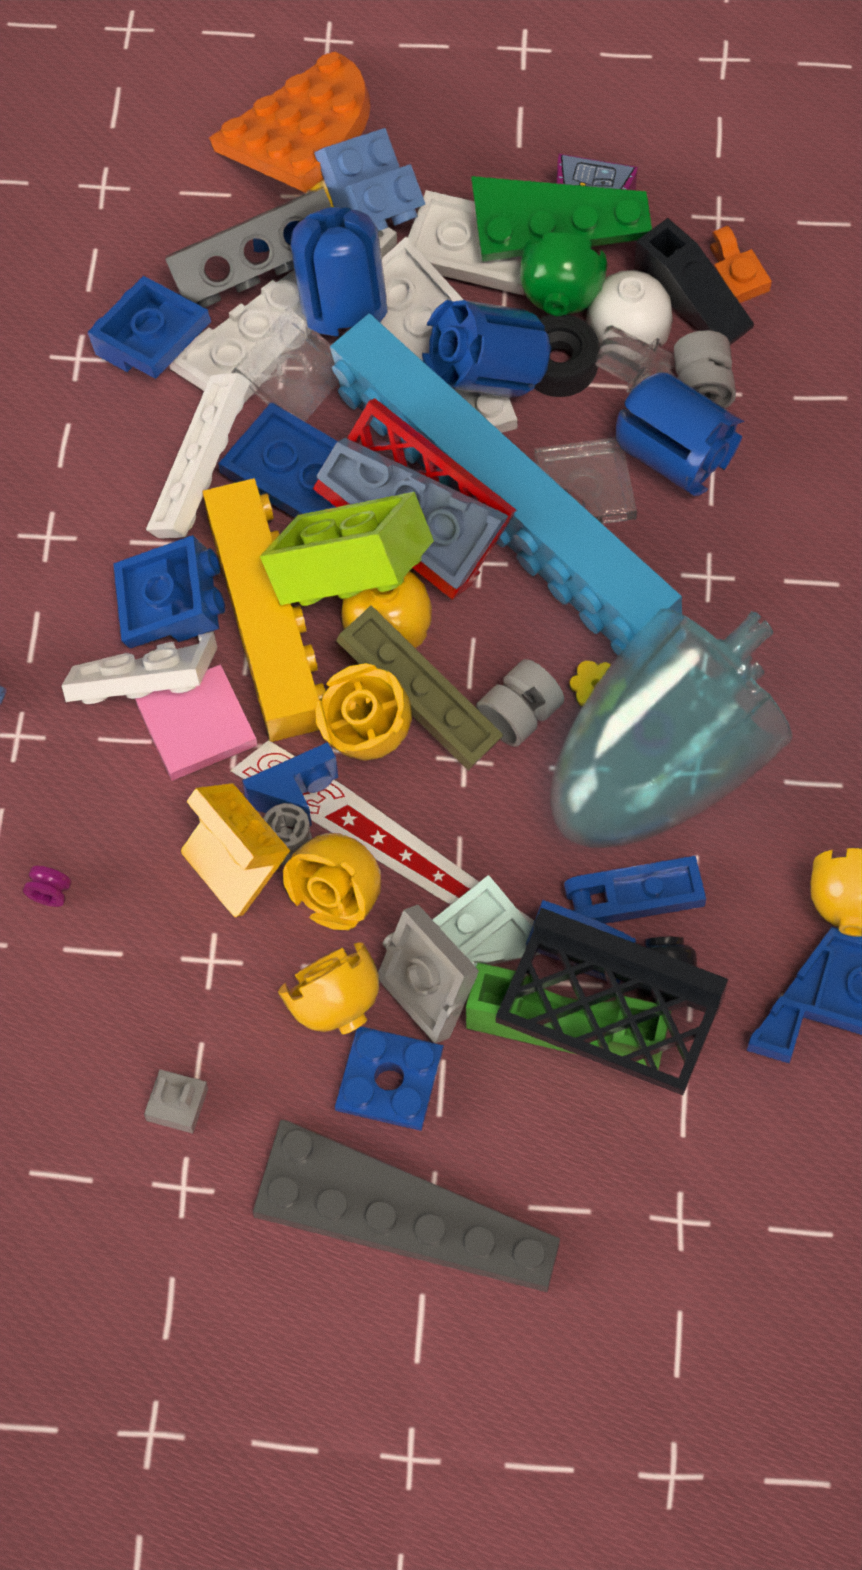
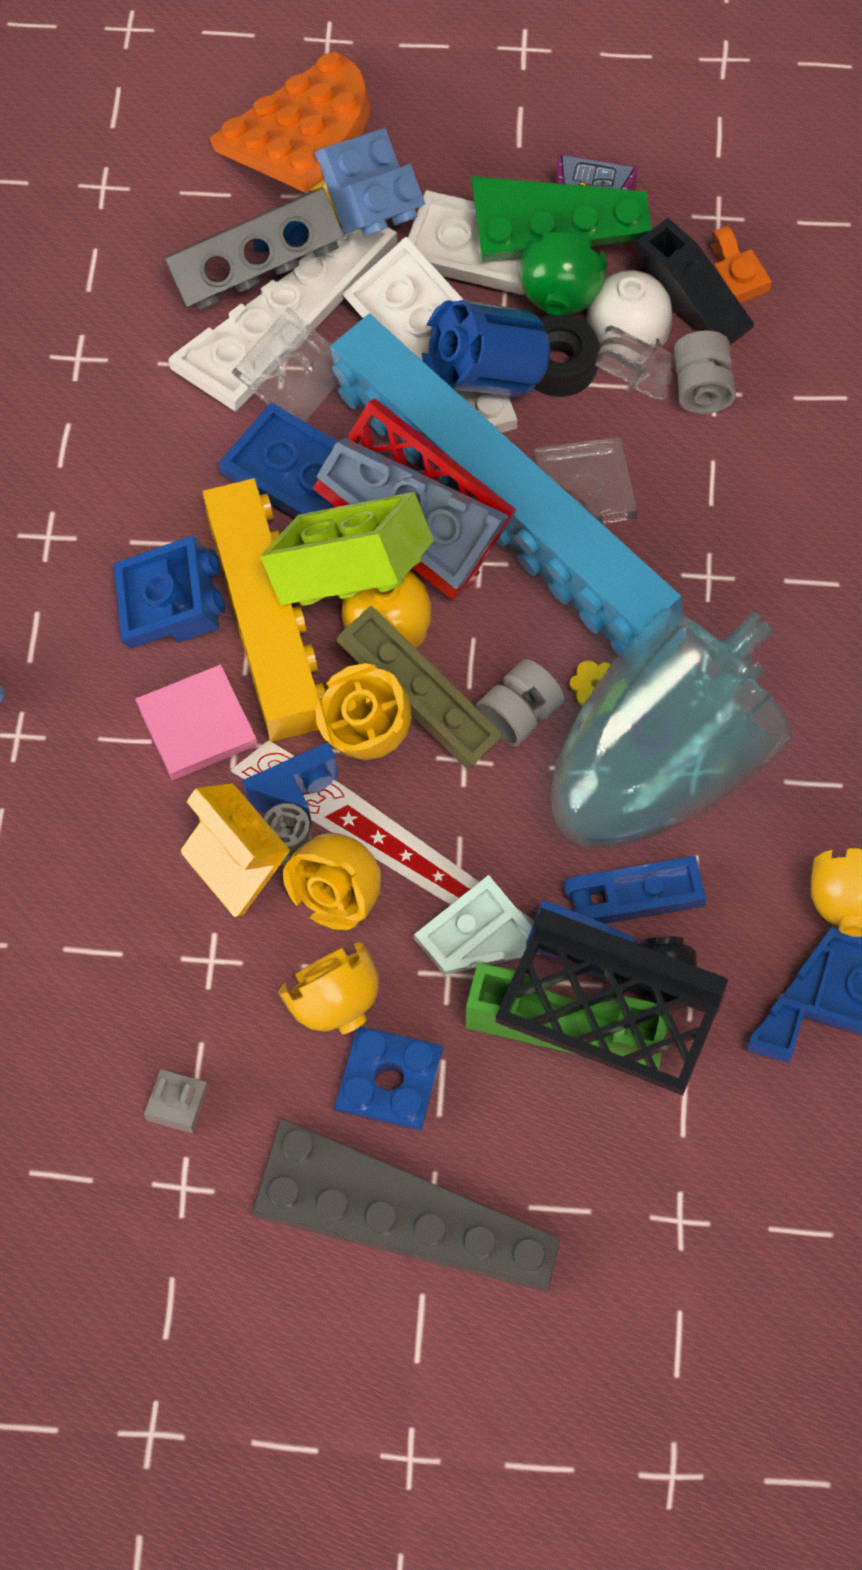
(47, 886): magenta bush -> none
(147, 328): blue plate -> none
(158, 670): white wing -> none
(198, 456): white plate -> none
(338, 269): blue cylinder -> none
(426, 973): light grey plate -> none
(677, 431): blue cylinder -> none

